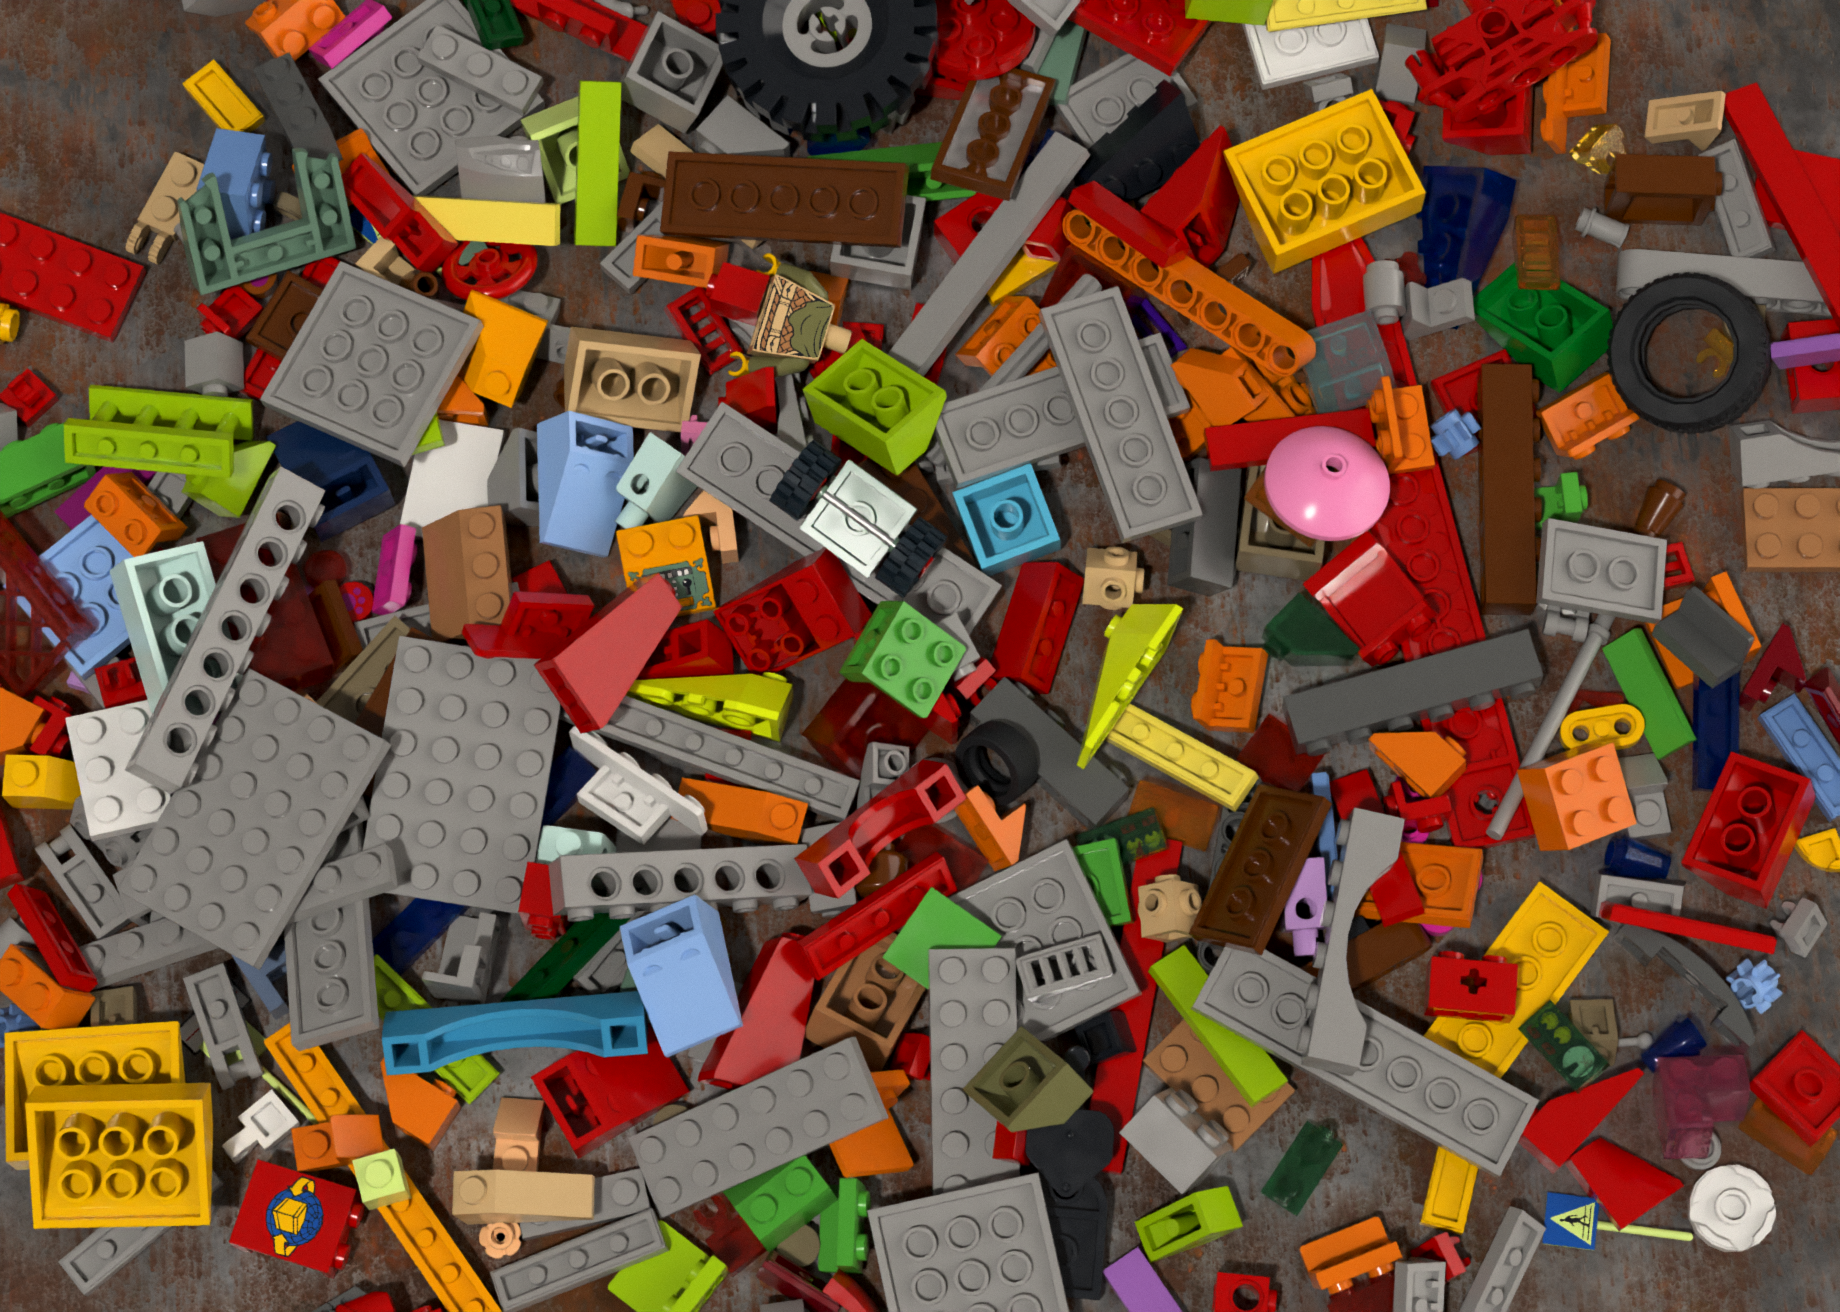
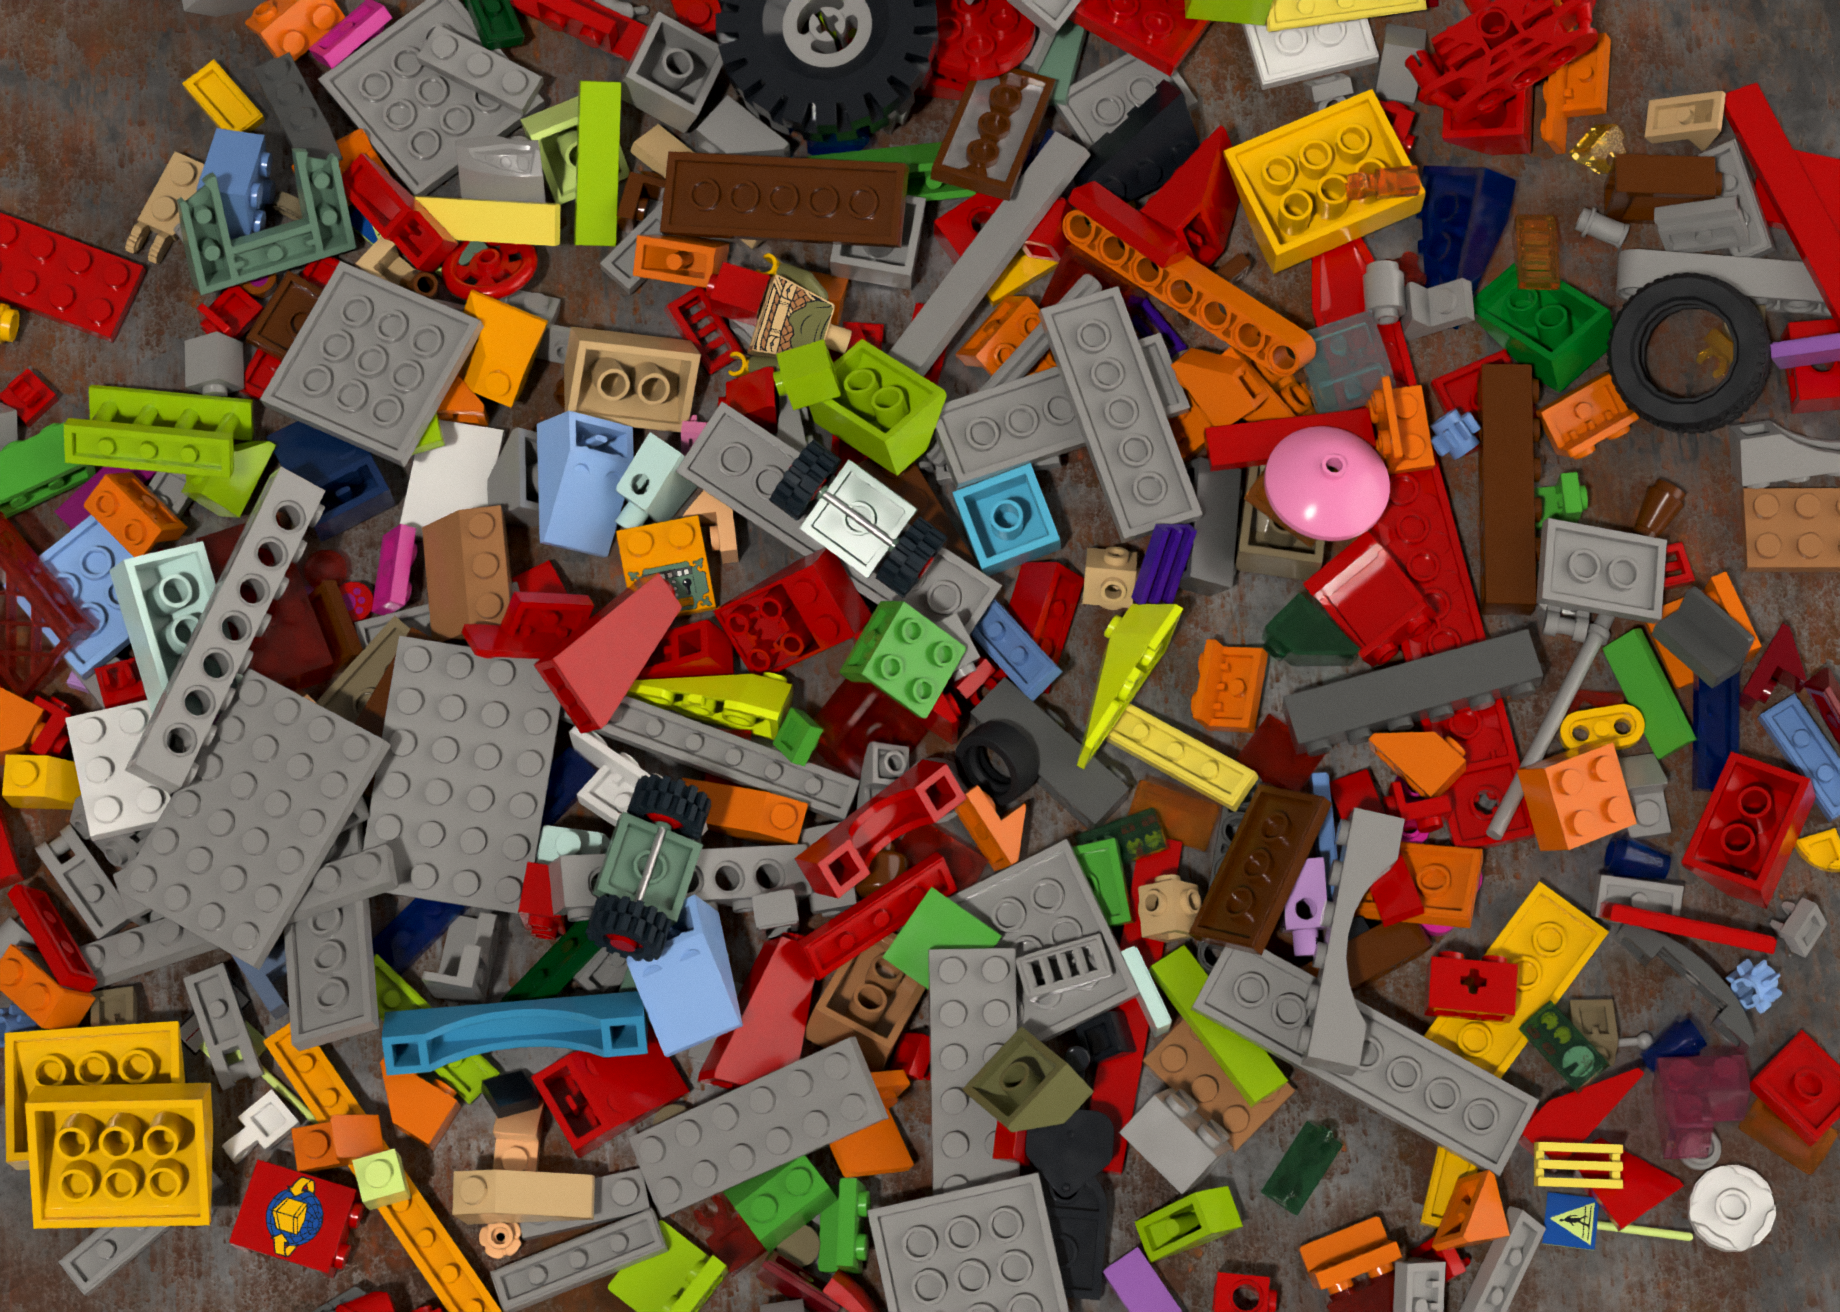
(510, 1094): none -> black tile
(648, 868): none -> plate
(775, 914): none -> light grey slope
(797, 736): none -> bright green plate
(806, 375): none -> lime brick
(1015, 651): none -> medium blue tile
(1149, 997): none -> light aqua tile
(1169, 565): none -> dark purple tile
(1384, 183): none -> clear orange bar
(1472, 1214): none -> orange slope
(1614, 1165): none -> light yellow tile
(1702, 225): none -> light grey plate

